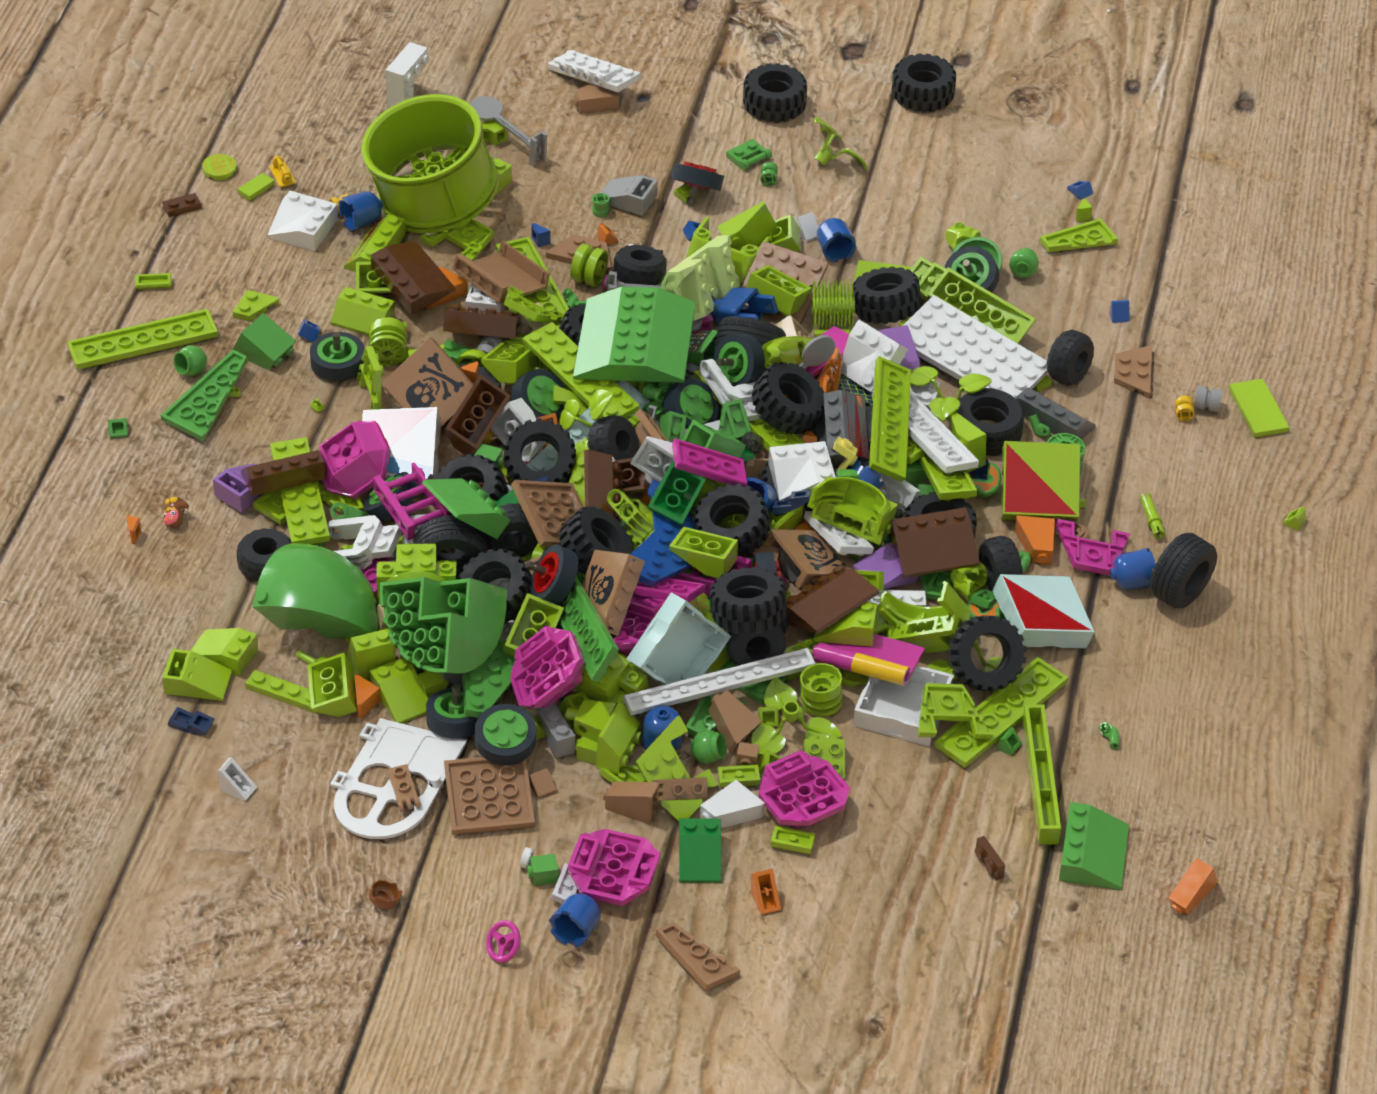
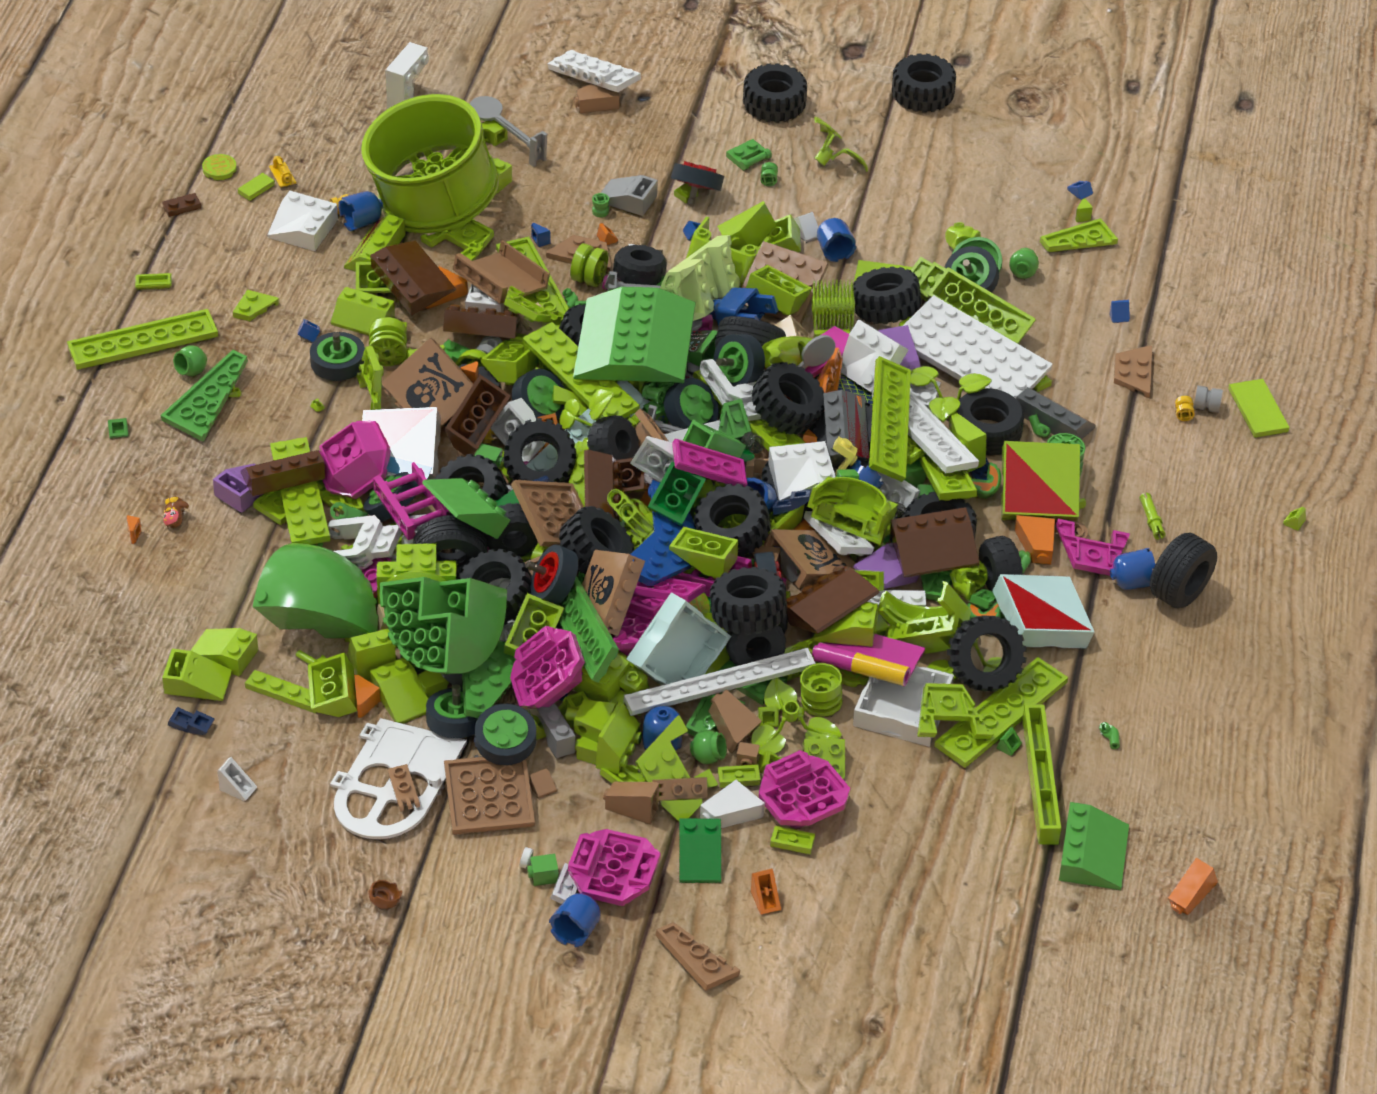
(256, 550): black tyre -> none
(265, 343): bright green slope -> none
(507, 942): dark pink piece -> none
(673, 425): bright green panel -> none
(990, 858): reddish brown plate -> none
(1070, 357): black tyre -> none

